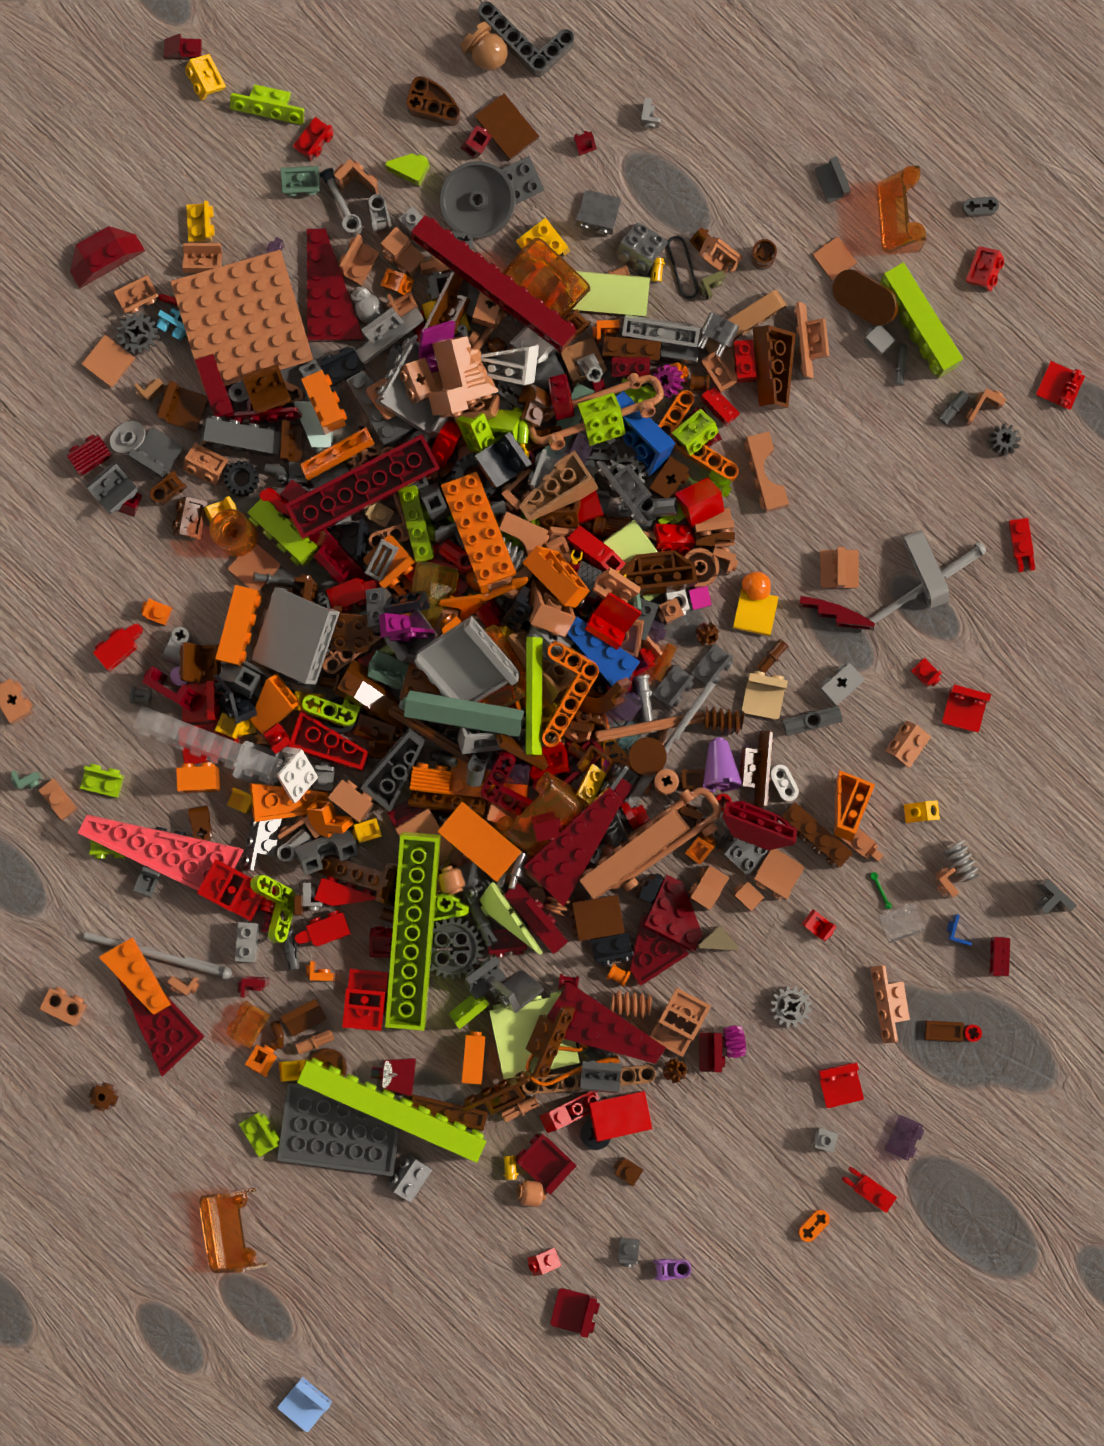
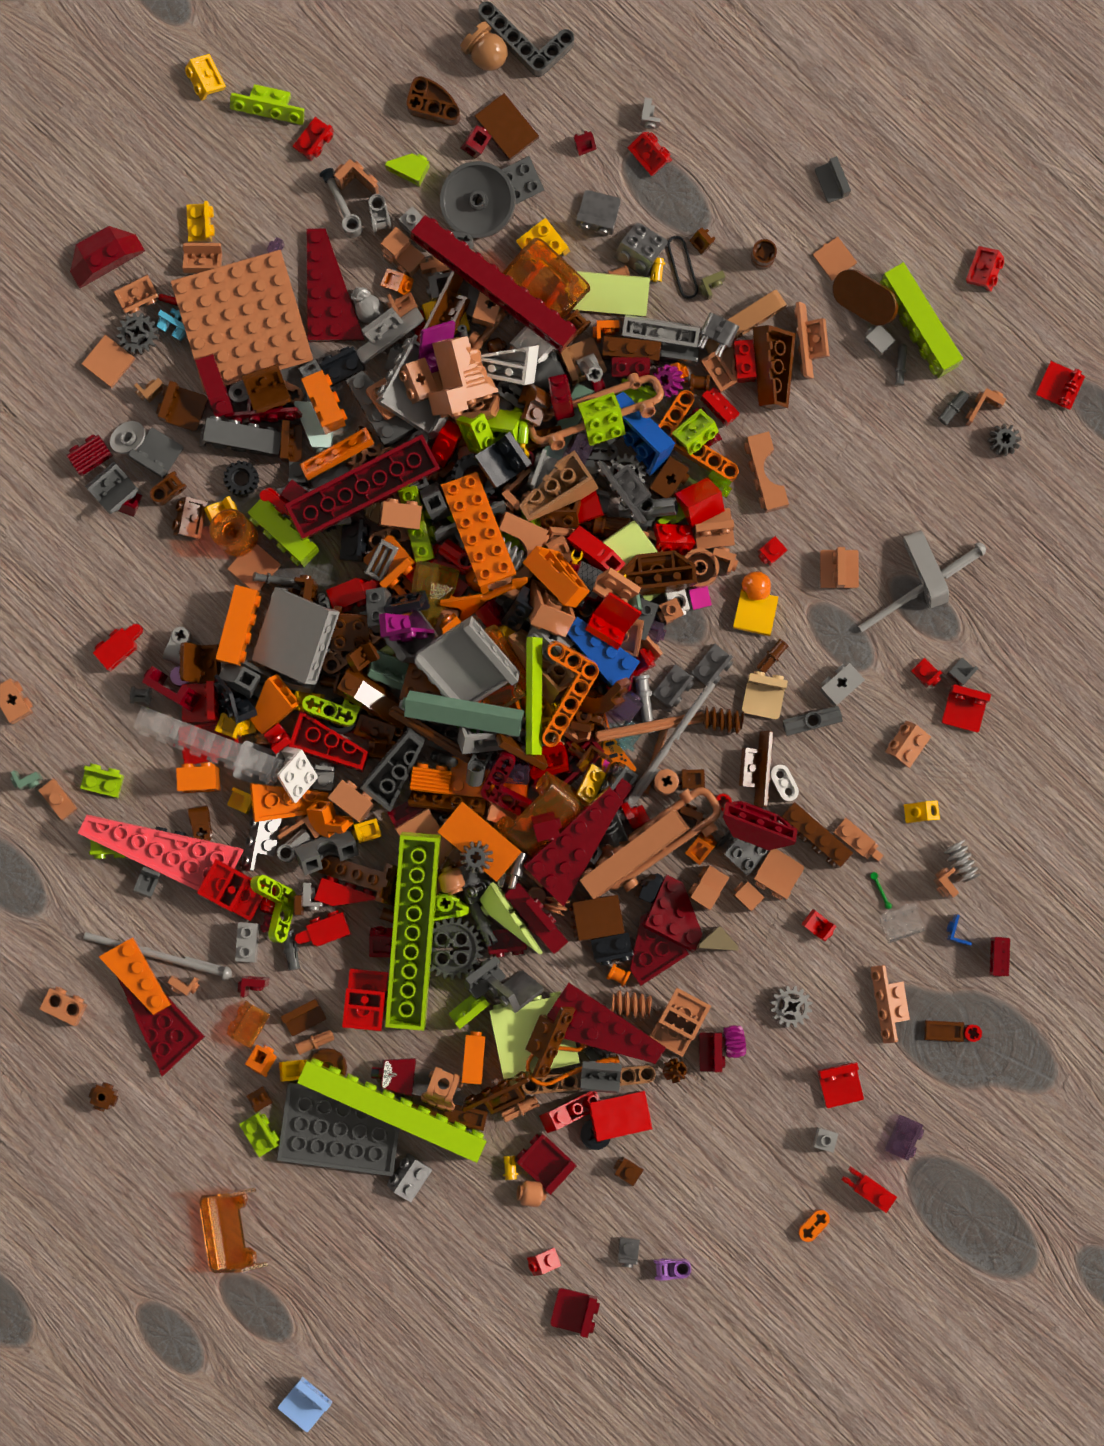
(156, 611): orange bracket -> none
(182, 48): dark red slope -> none
(204, 464): nougat bracket -> none
(259, 1099): none -> reddish brown tile
(279, 472): dark grey arm -> none
(279, 1036): reddish brown arm -> none
(300, 179): sand green bracket -> none
(322, 975): orange bracket -> none
(336, 558): dark red bracket -> none
(358, 261): nougat bracket -> none
(362, 656): none -> reddish brown bracket
(400, 515): none -> nougat brick
(442, 1097): none -> nougat piece
(473, 851): none -> dark grey gear
(564, 980): dark red bush -> none
(647, 756): reddish brown tile -> none
(649, 152): none -> red bracket
(664, 662): clear orange pin -> none
(706, 633): reddish brown gear -> none
(709, 541): reddish brown slope -> none
(719, 255): nougat hinge -> none
(720, 767): medium lavender cone -> none
(771, 551): none -> red bracket
(843, 615): dark red slope -> none
(850, 803): orange wedge -> none
(895, 230): clear orange windscreen -> none
(962, 672): none -> dark grey panel
(981, 211): dark grey beam -> none
(1022, 543): red hinge -> none
(1053, 897): dark grey bracket -> none

